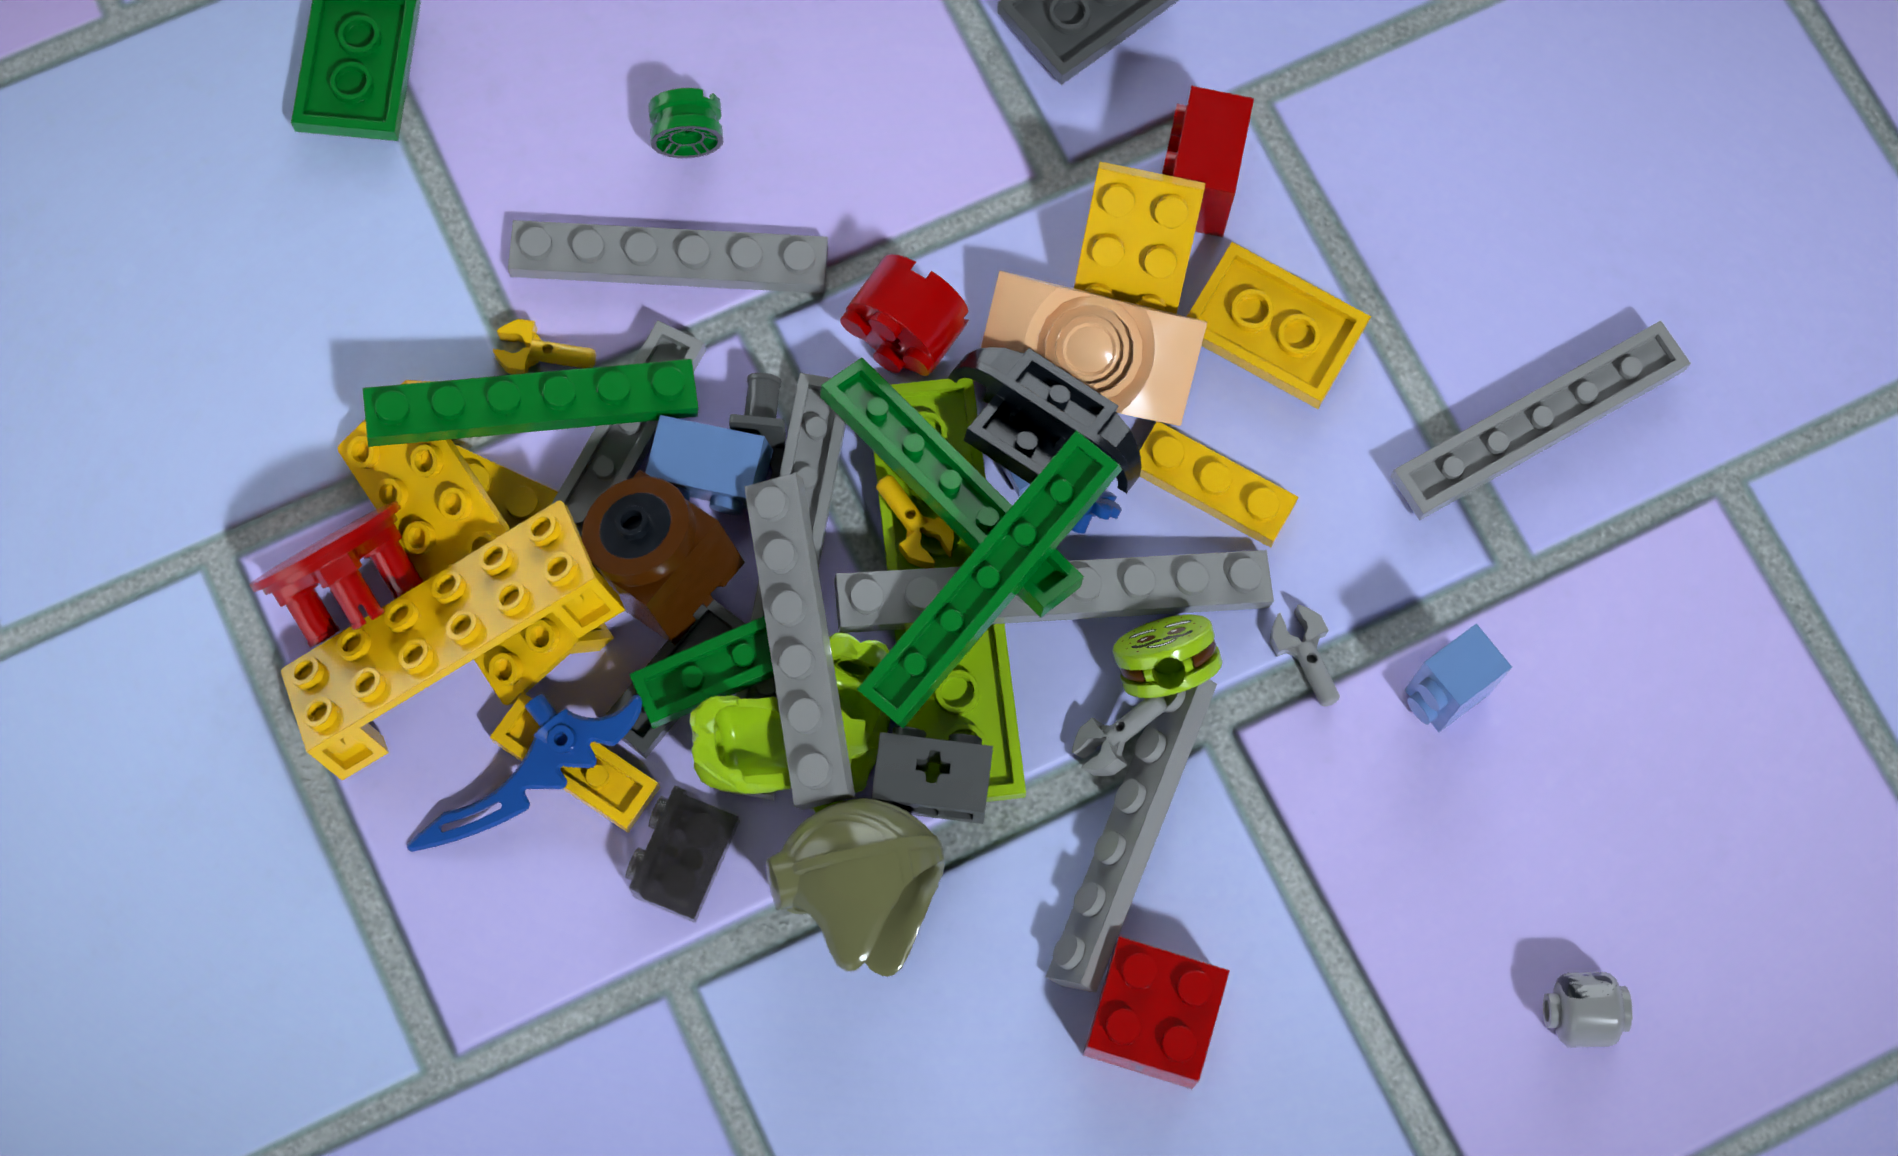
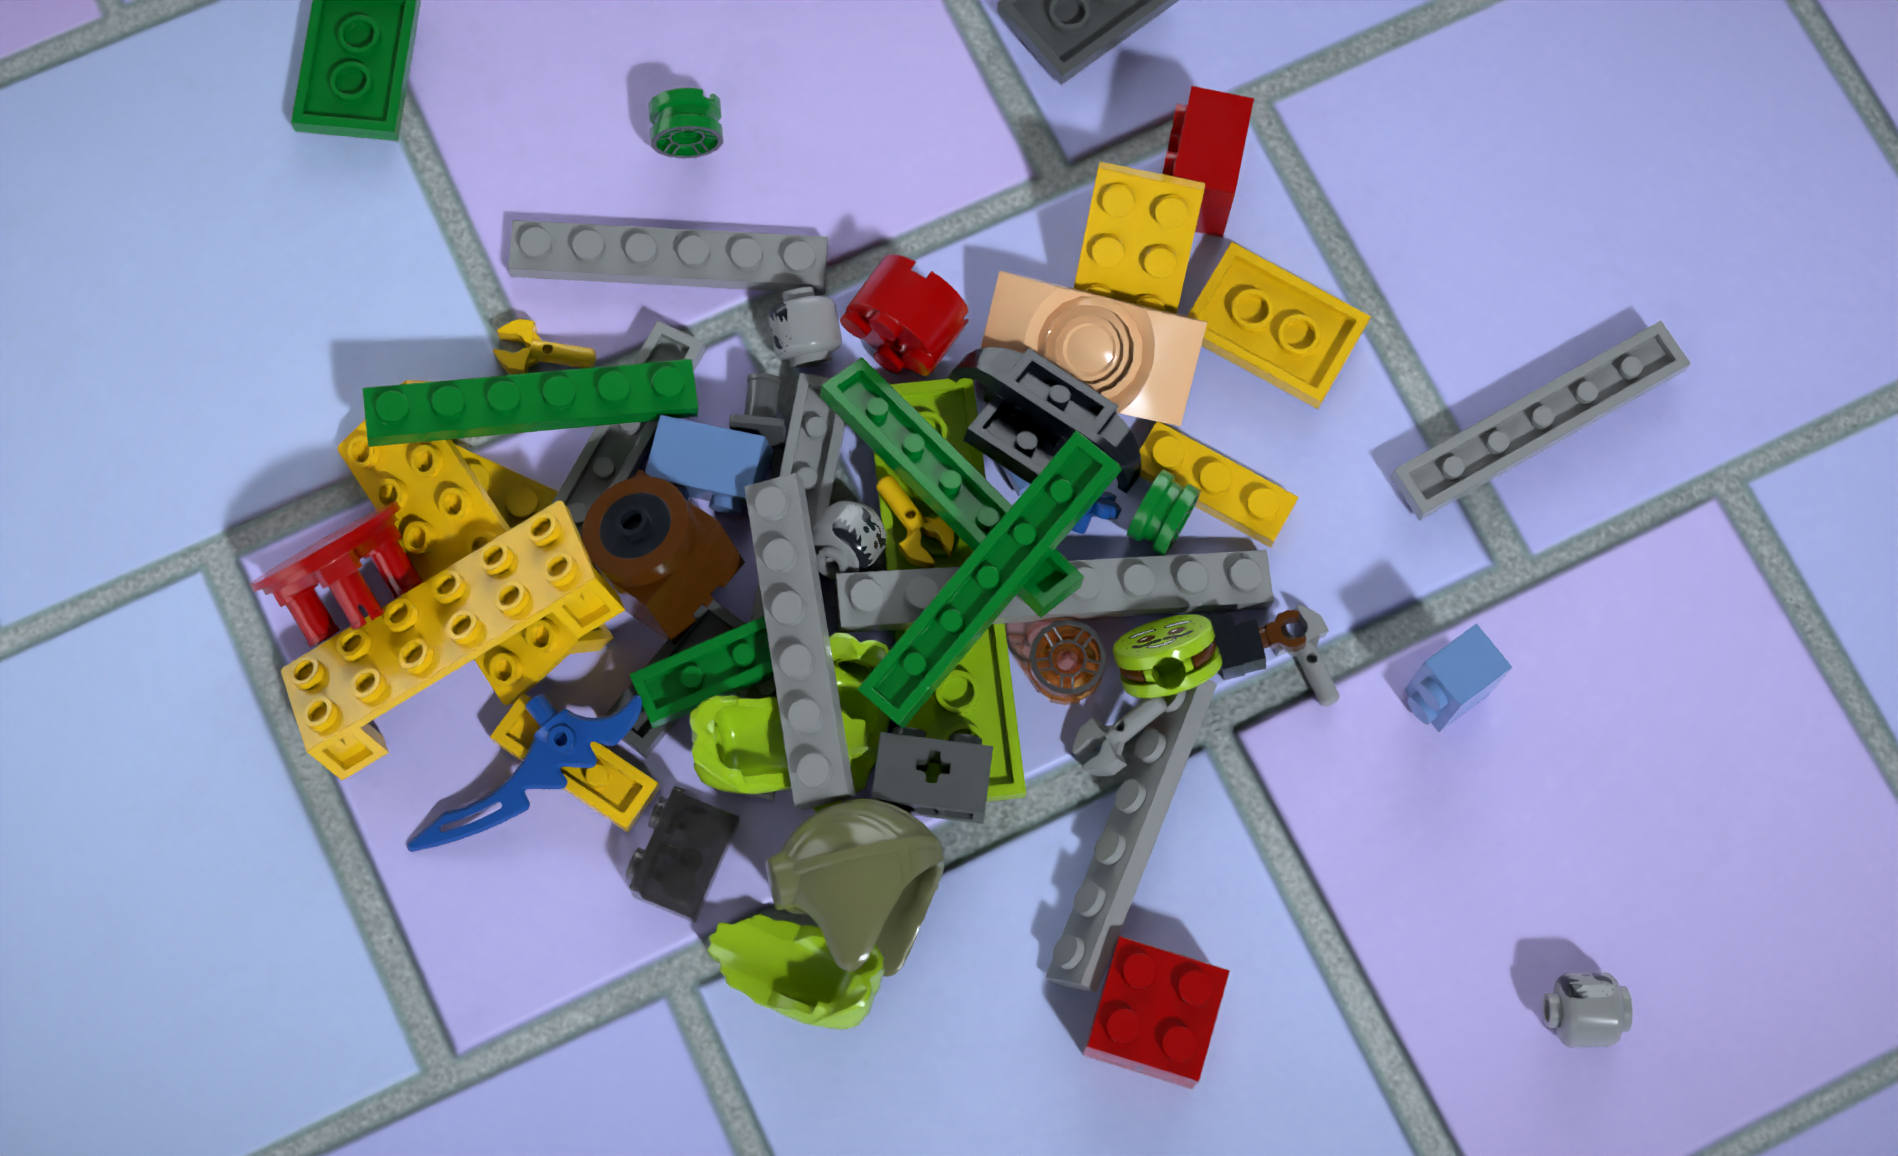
(794, 973): none -> lime hair
(804, 328): none -> light grey head
(848, 539): none -> light grey head
(1085, 650): none -> clear orange wheel
(1163, 512): none -> green wheel
(1244, 643): none -> black piece

